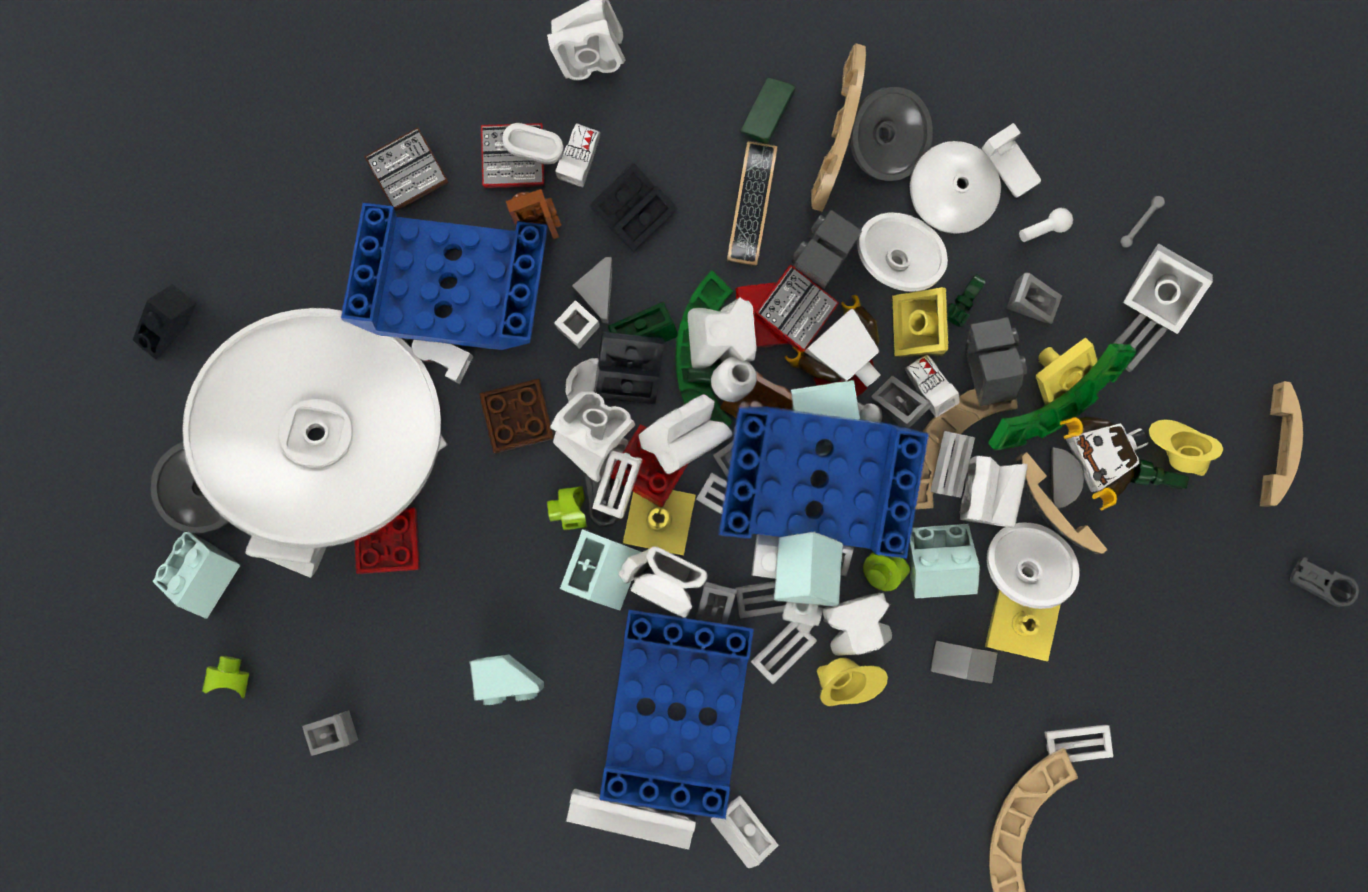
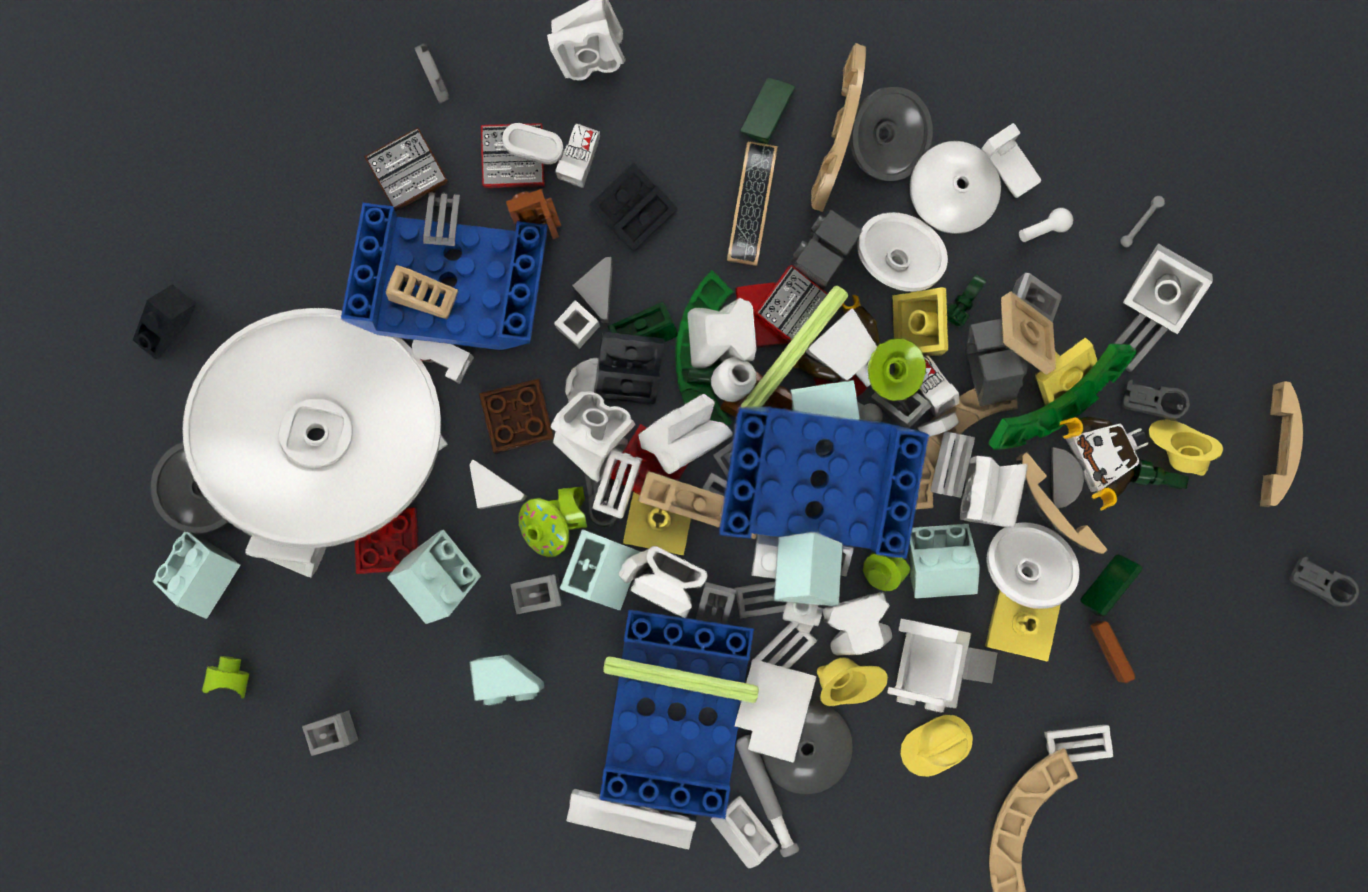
(413, 278): none -> tan slope
(432, 73): none -> light grey tile
(434, 577): none -> light aqua slope
(443, 202): none -> light grey tile
(491, 489): none -> white slope
(537, 594): none -> light grey slope
(543, 527): none -> lime dish
(681, 679): none -> yellowish green axle
(682, 499): none -> tan slope
(762, 784): none -> light grey piece
(779, 709): none -> white sticker
(796, 348): none -> yellowish green axle
(827, 761): none -> dark grey dish
(908, 373): none -> lime dish
(930, 665): none -> white panel
(936, 745): none -> light yellow piece
(939, 424): none -> white tile
(1028, 333): none -> tan tile
(1110, 585): none -> dark green slope
(1113, 651): none -> dark orange tile
(1150, 401): none -> dark grey piece

